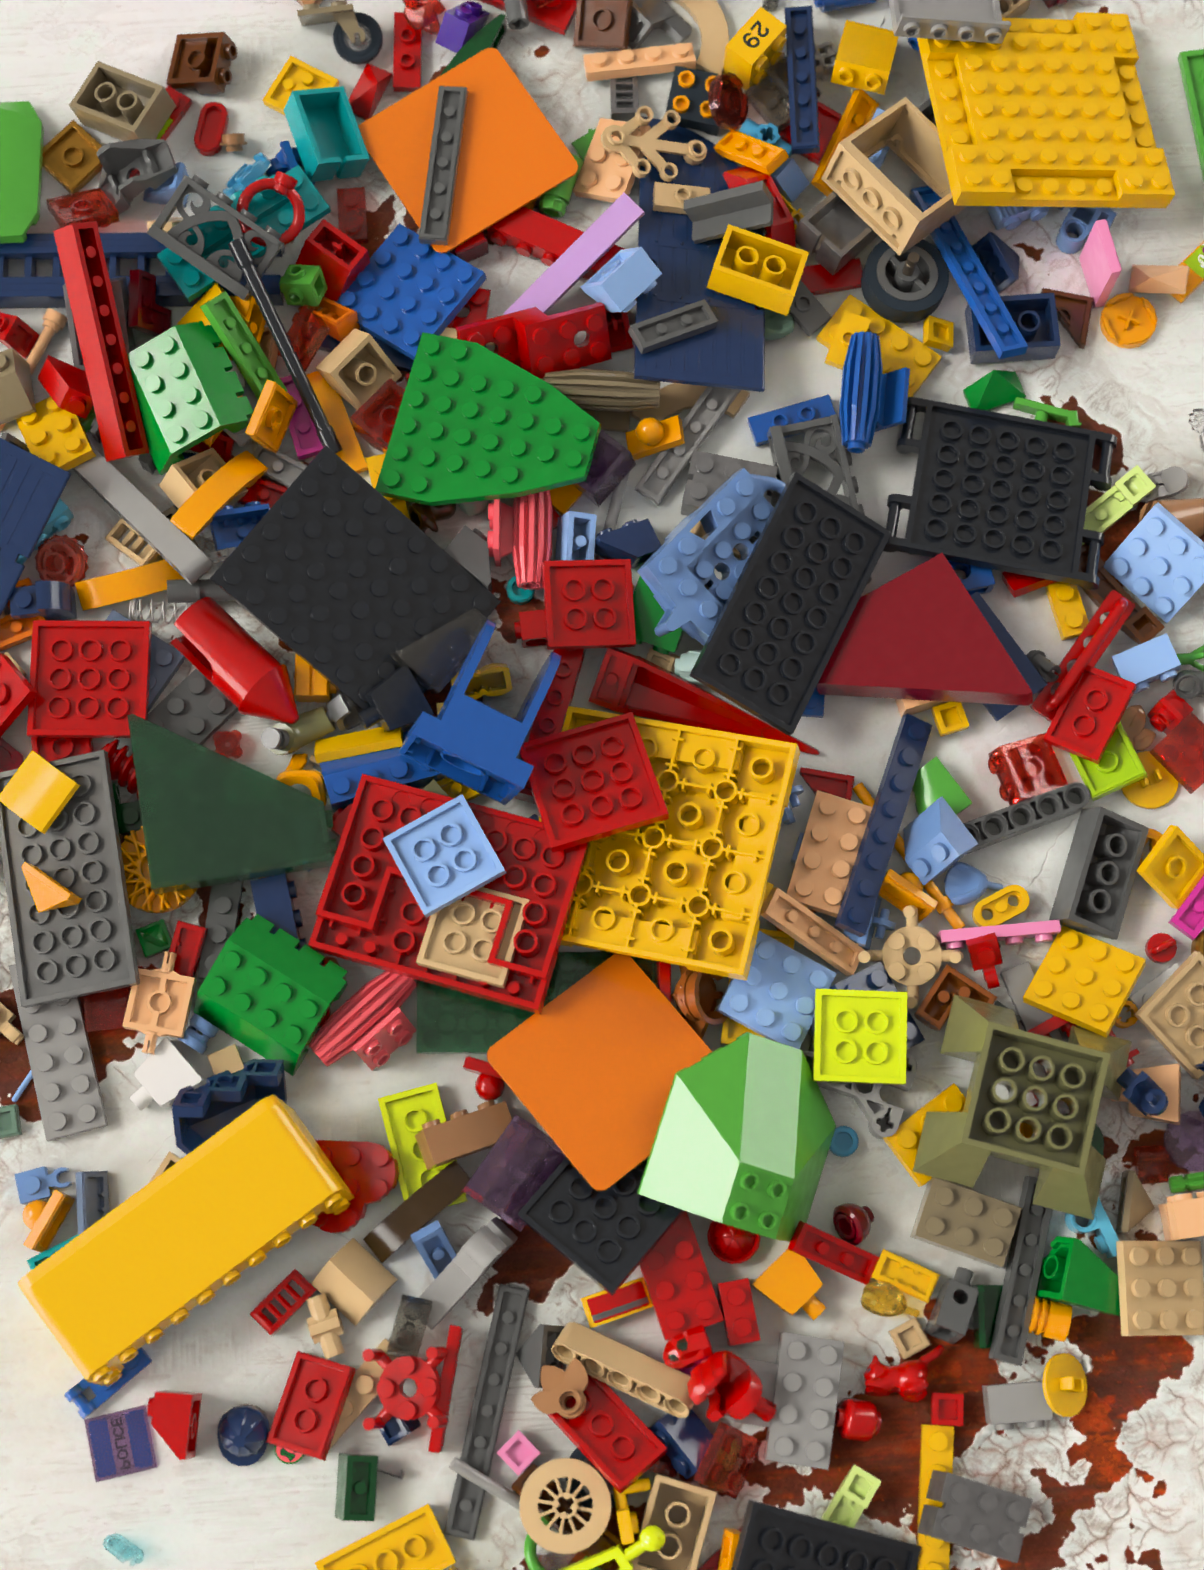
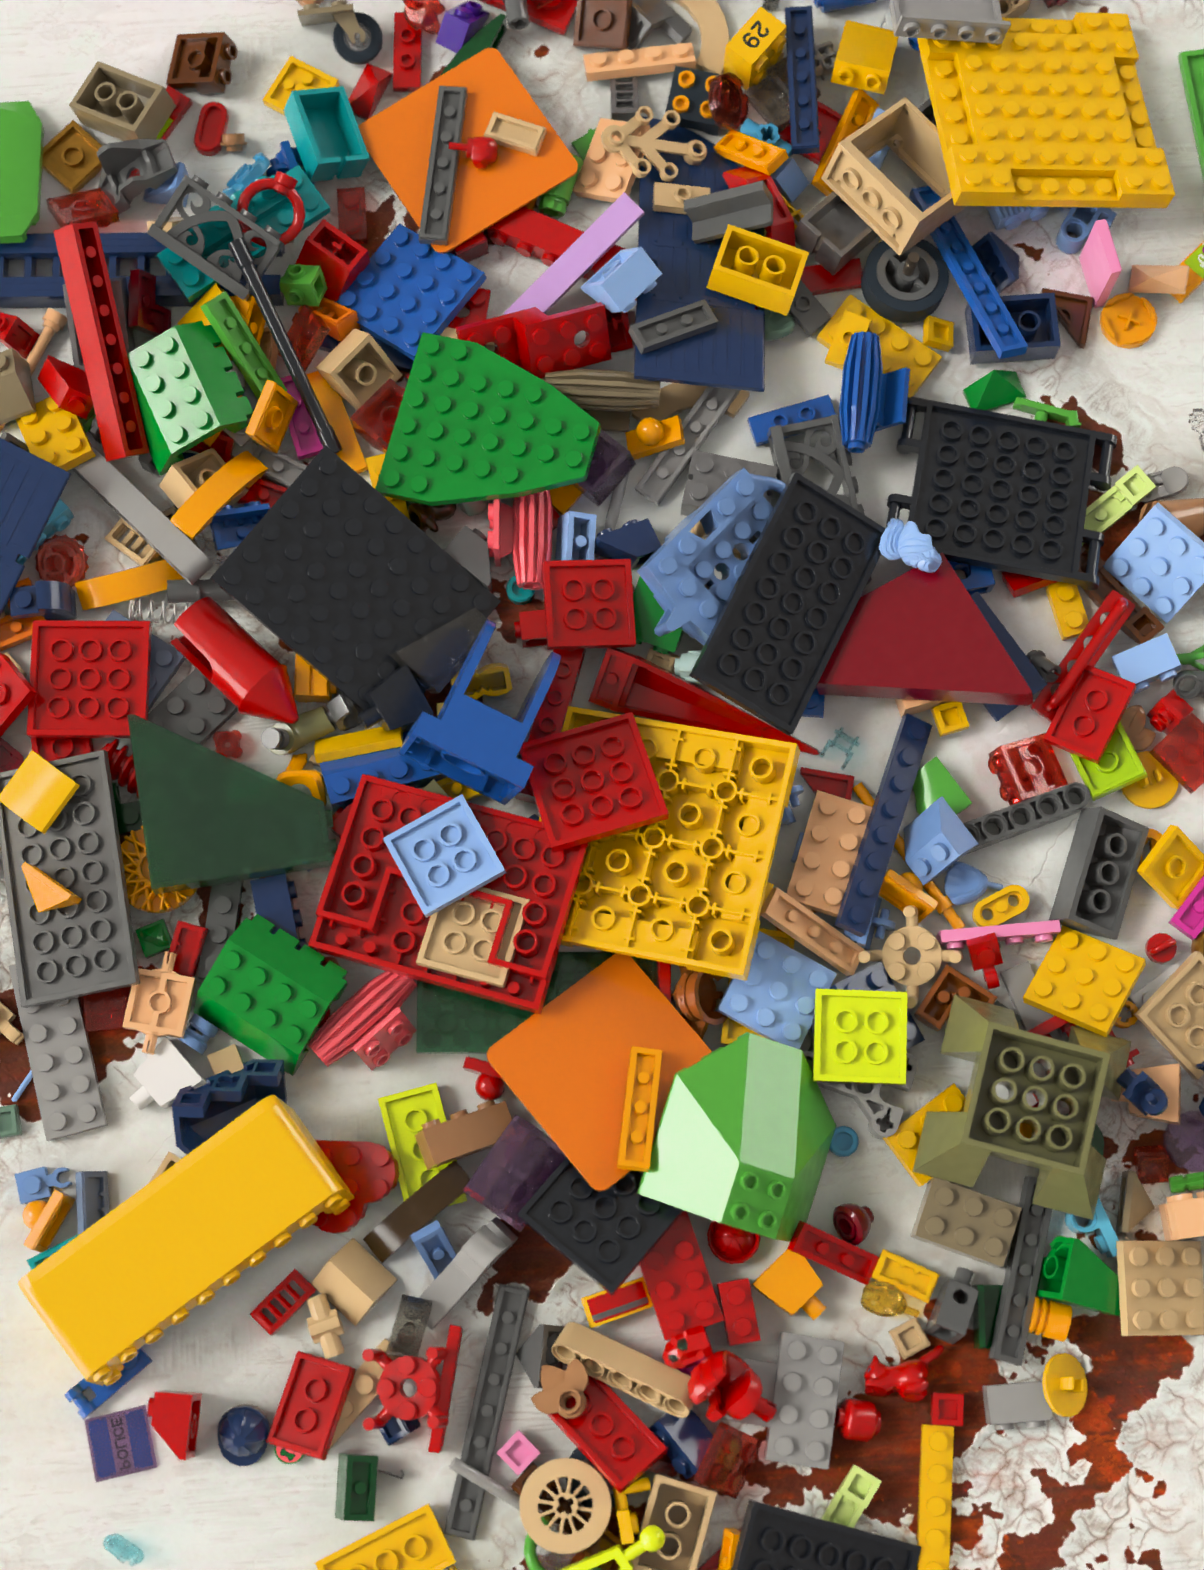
(480, 149): none -> red piece
(516, 133): none -> tan tile
(639, 1109): none -> light orange plate
(852, 741): none -> clear light blue piece
(910, 545): none -> light blue hair
(975, 1516): flat silver piece -> none

